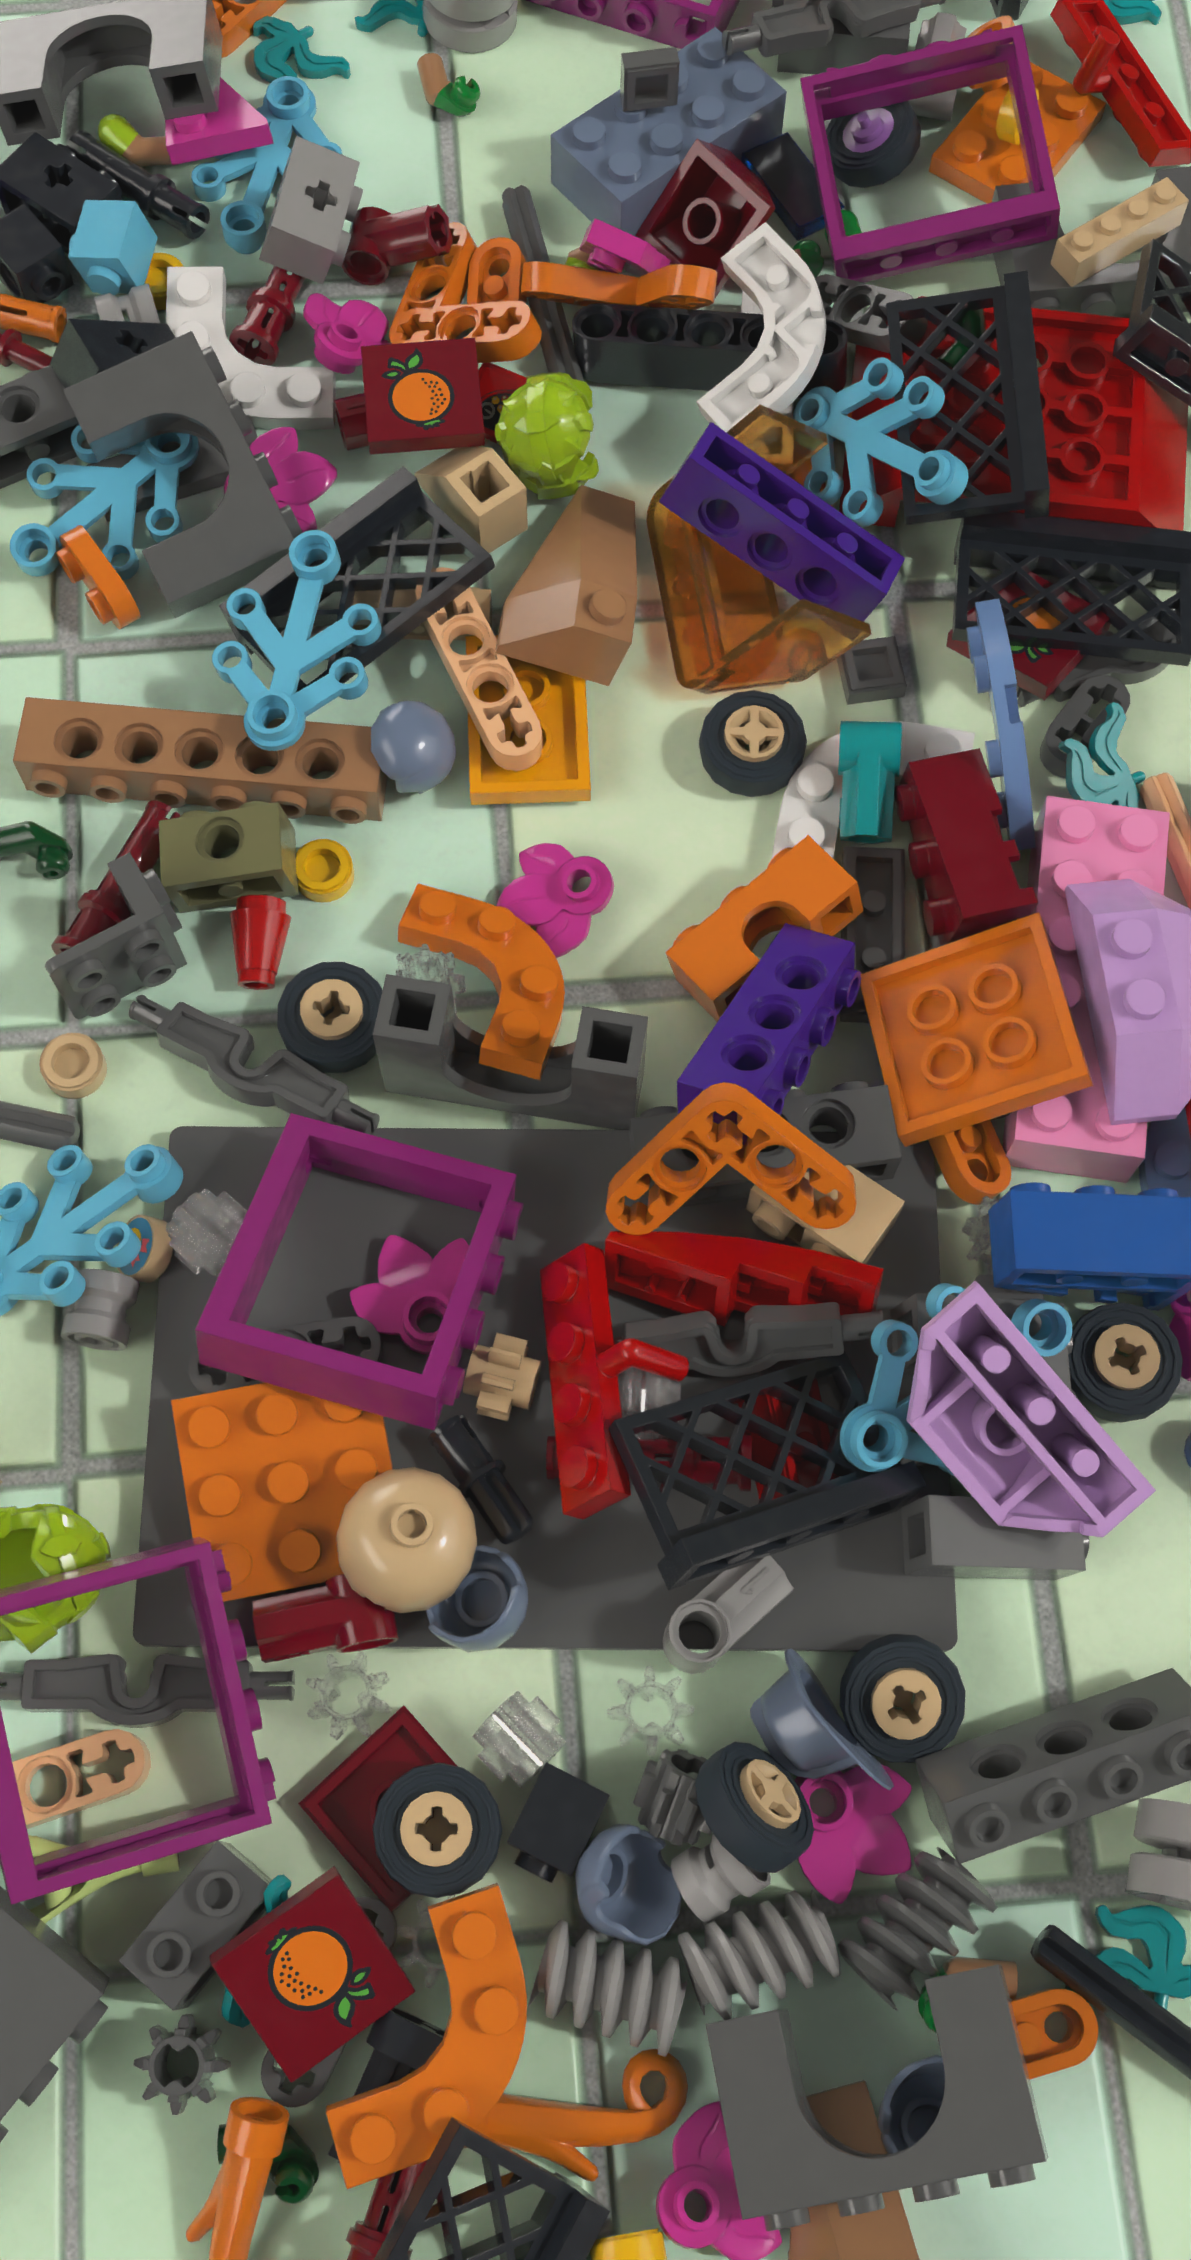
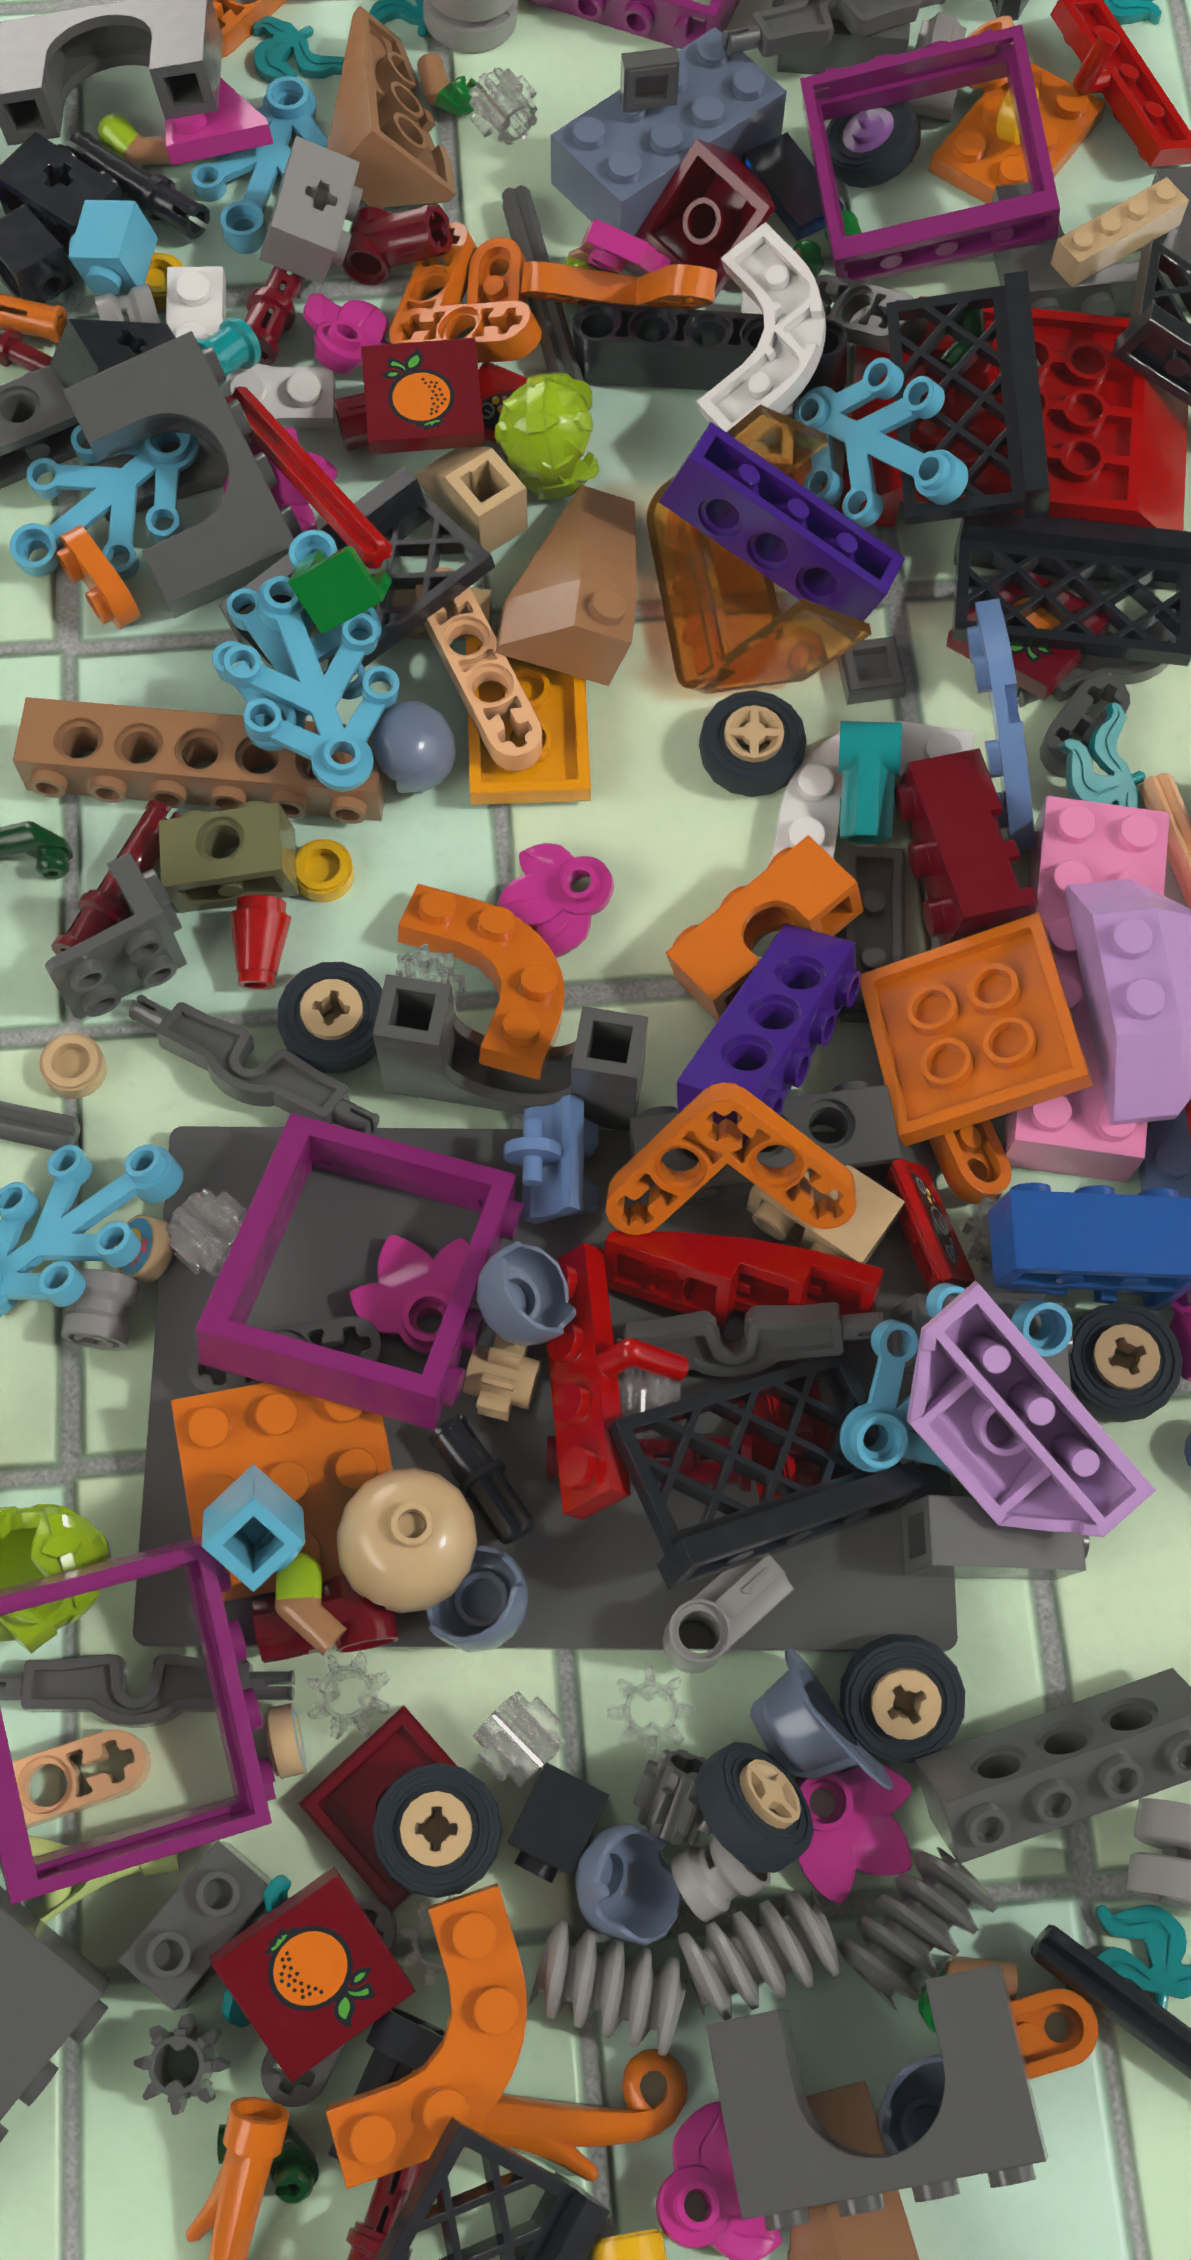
(234, 345): none -> teal bush
(253, 1528): none -> medium azure brick
(285, 1741): none -> tan tile
(300, 1603): none -> arm
(312, 482): none -> red axle
(314, 691): none -> medium azure plant
(337, 587): none -> green panel
(384, 123): none -> medium nougat wedge
(503, 106): none -> clear gear
(524, 1295): none -> sand blue hair
(553, 1160): none -> medium blue hips
(927, 1226): none -> red slope

